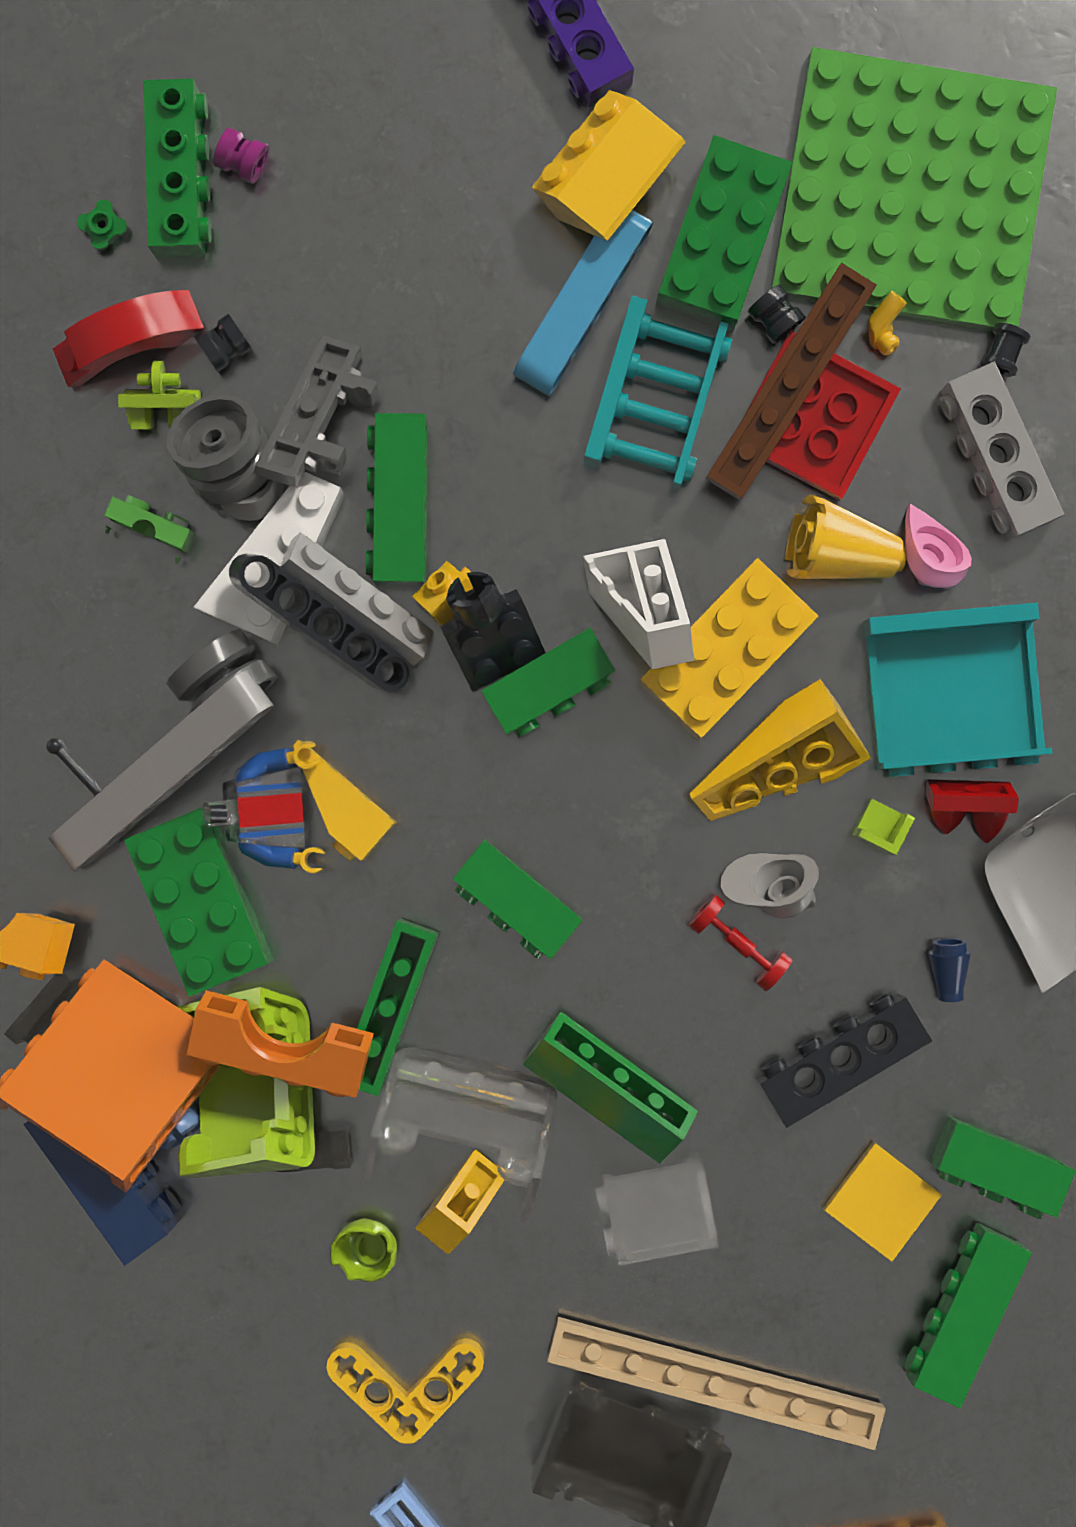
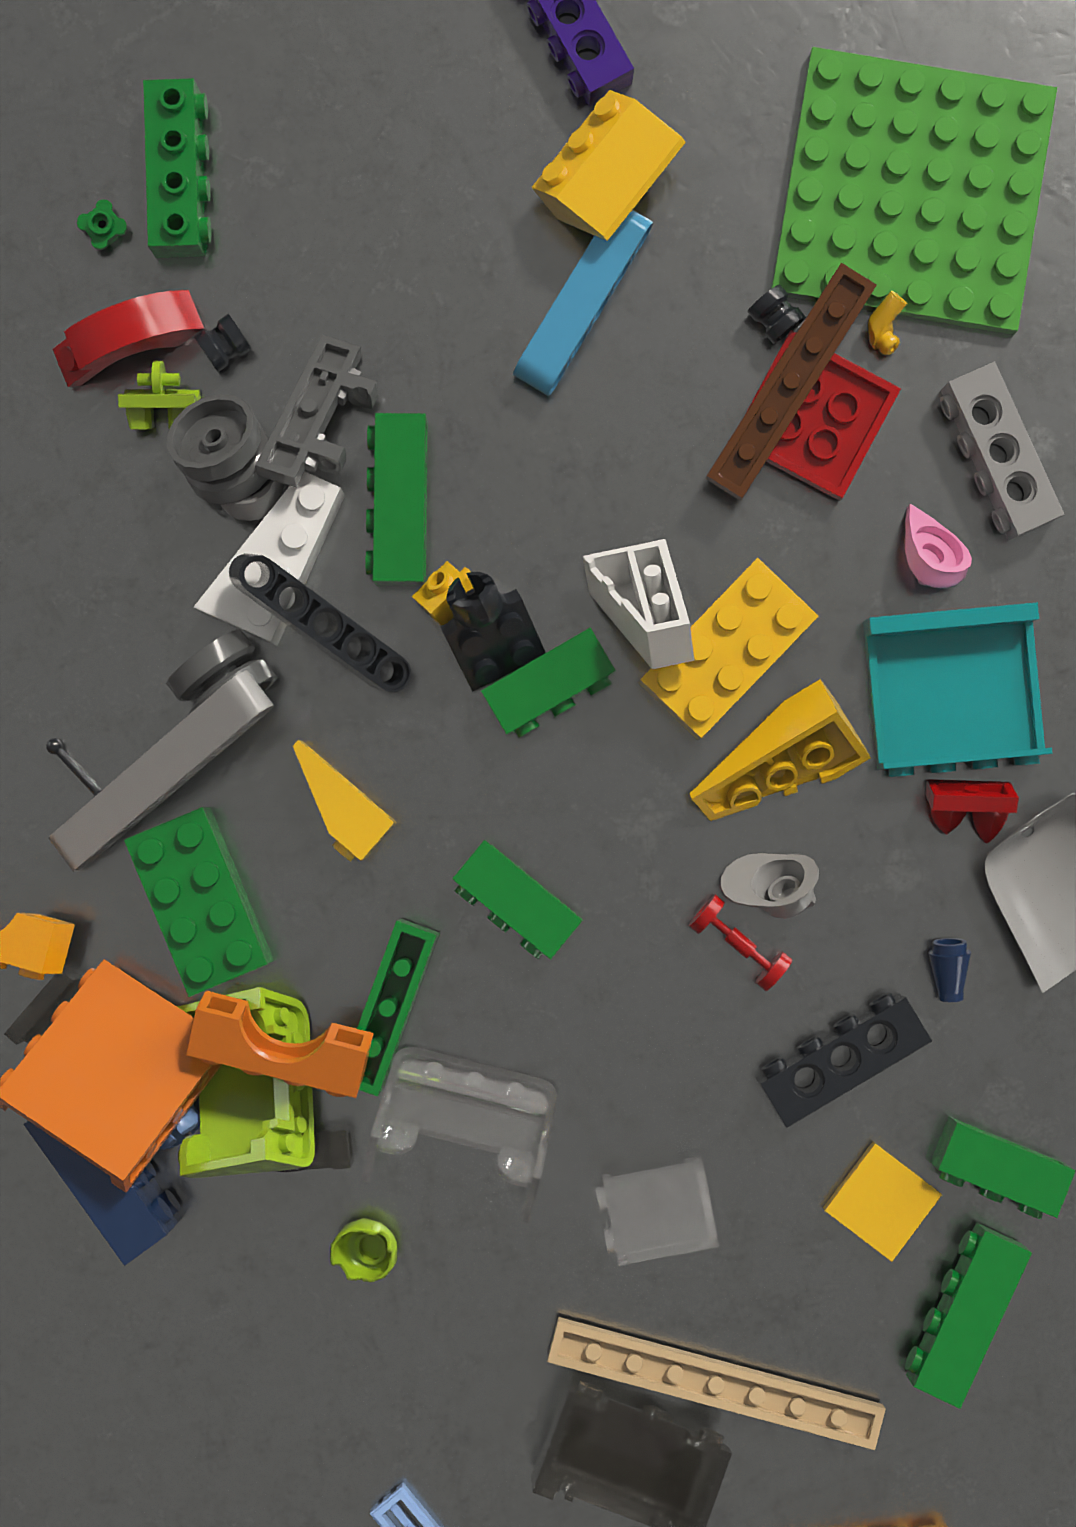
(136, 516): bright green piece -> none
(240, 155): magenta wheel -> none
(266, 809): torso -> none
(356, 598): light grey plate -> none
(414, 1400): yellow beam -> none
(461, 1202): yellow slope -> none
(610, 1088): green brick -> none
(628, 364): teal fence -> none
(723, 233): green brick -> none
(840, 545): yellow cone -> none
(882, 827): lime panel -> none
(1006, 348): black bush -> none

